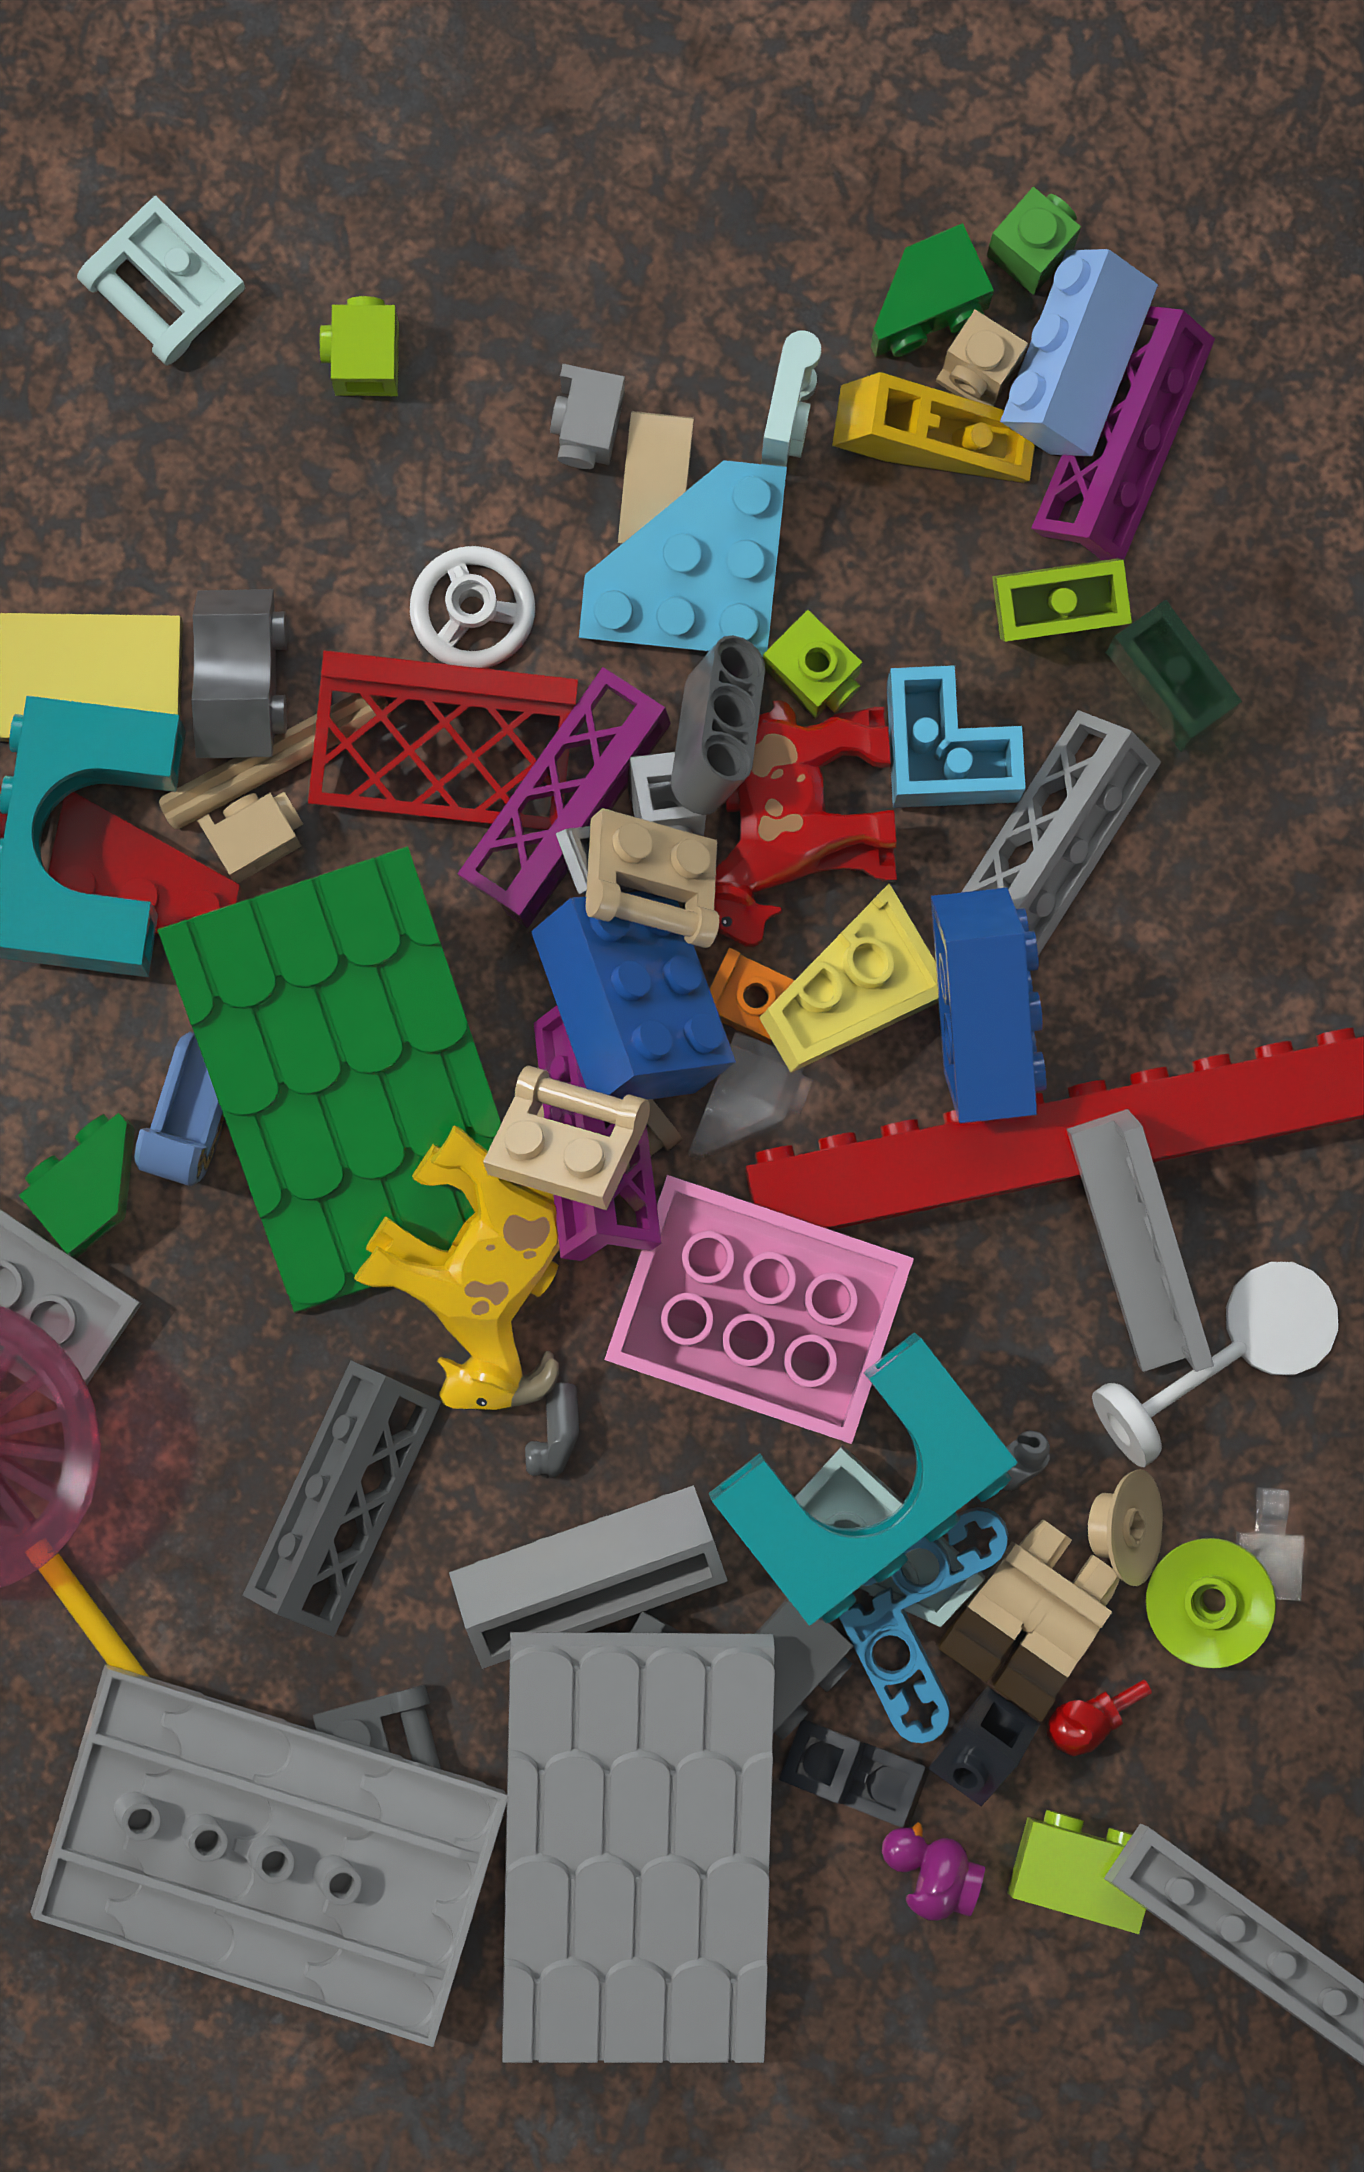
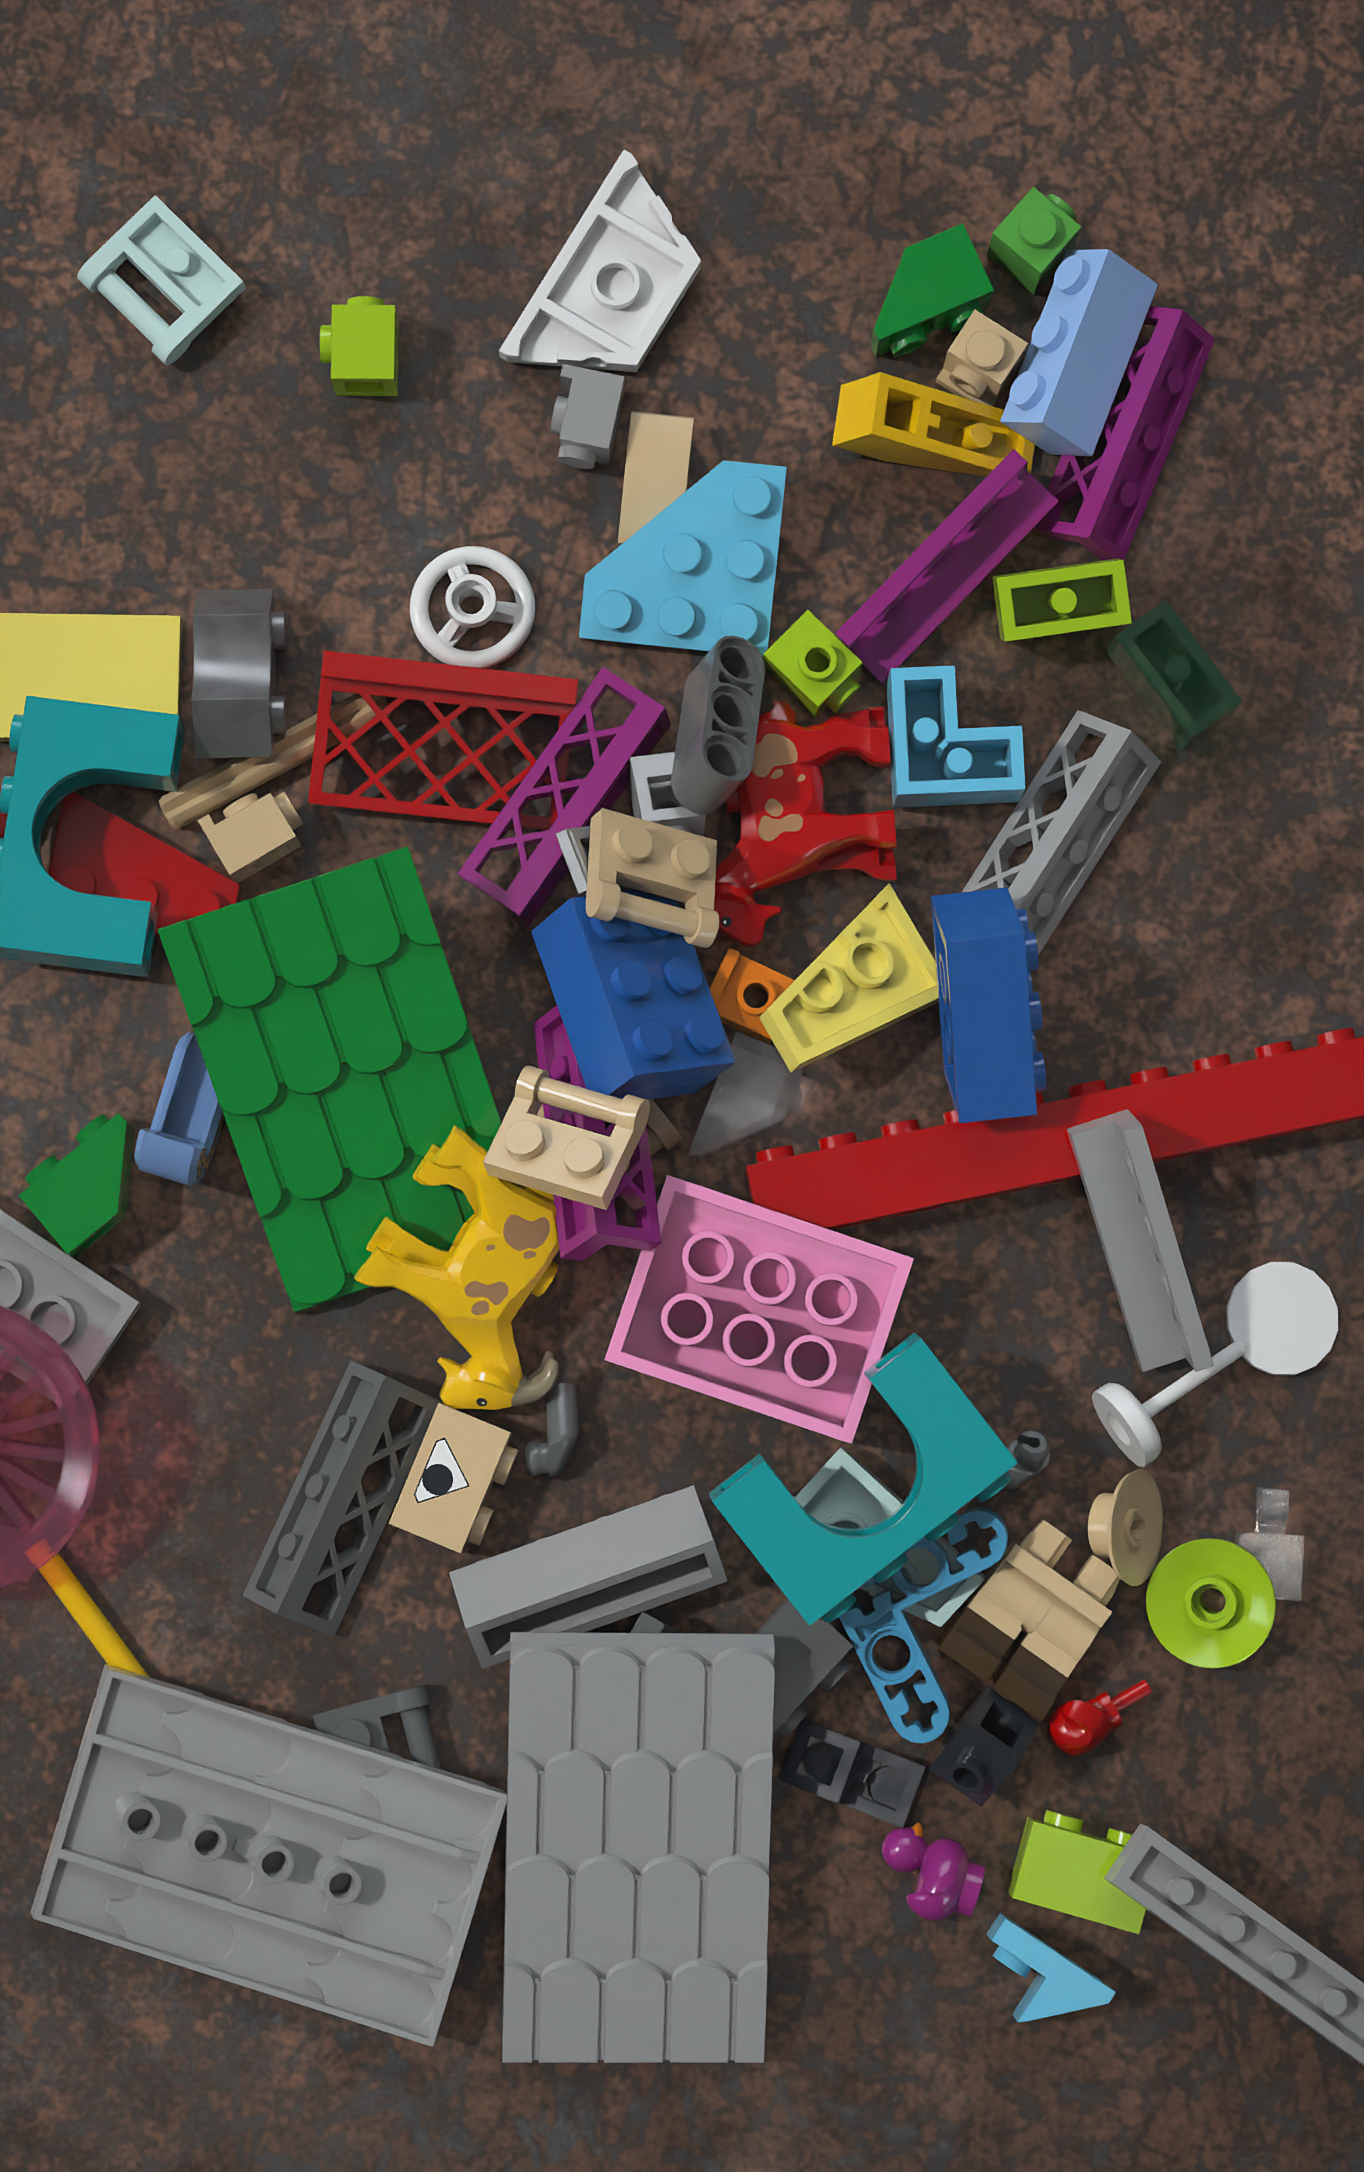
(453, 1479): none -> tan brick
(609, 282): none -> white wing
(787, 413): light aqua plate -> none
(947, 567): none -> magenta fence
(1060, 1984): none -> medium azure slope

